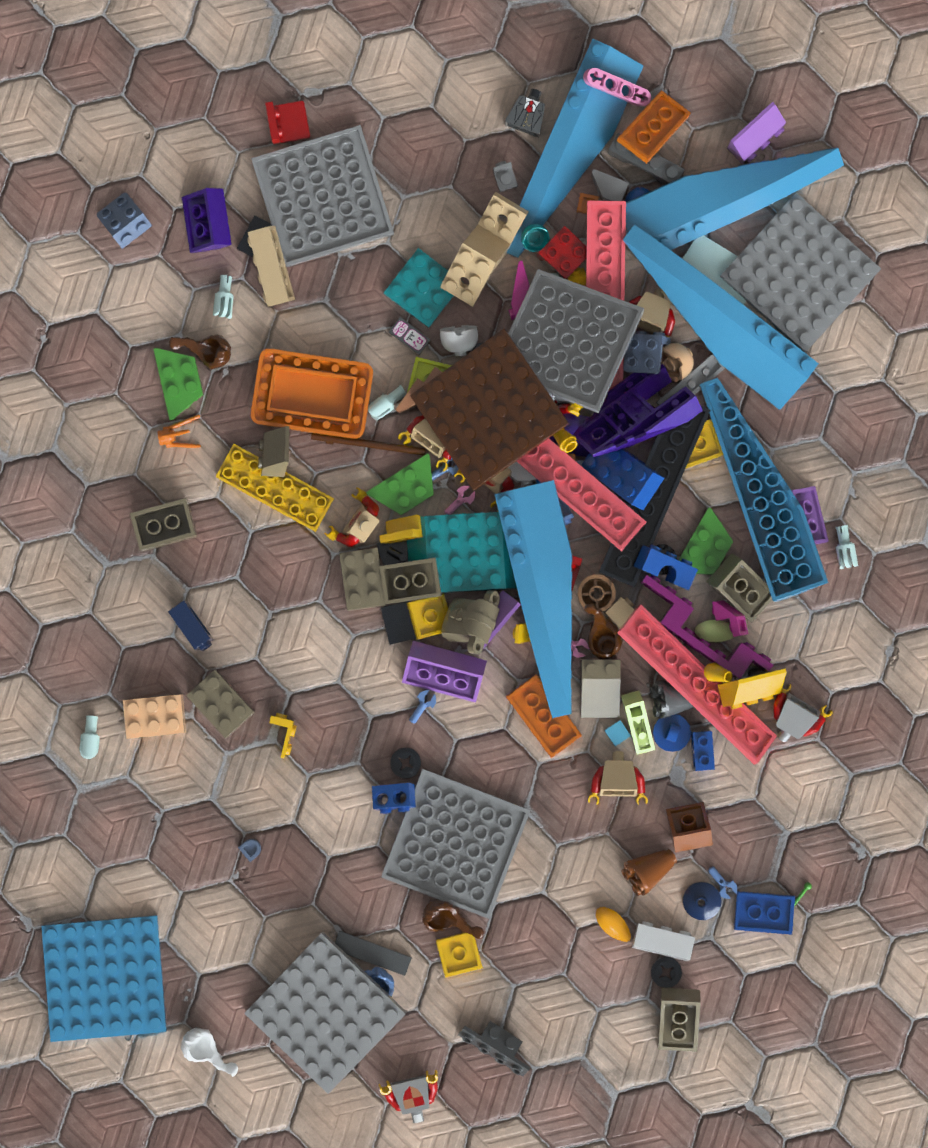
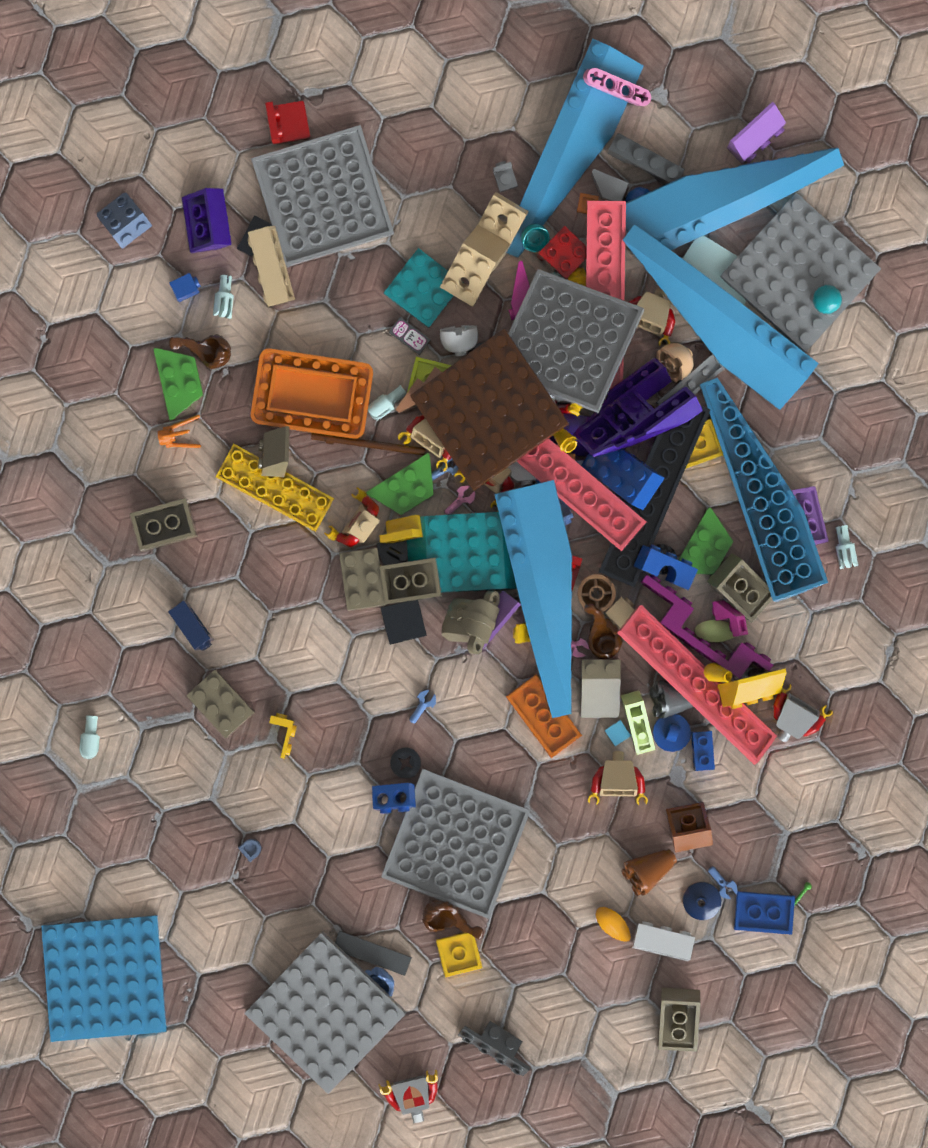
(154, 716): light nougat brick -> none
(185, 287): none -> blue brick
(200, 1047): white hair -> none
(428, 616): yellow tile -> none
(444, 671): medium lavender slope -> none
(527, 114): dark grey torso -> none
(645, 352): sand blue bracket -> none
(653, 126): orange tile -> none
(675, 973): black gear -> none
(827, 299): none -> teal hair

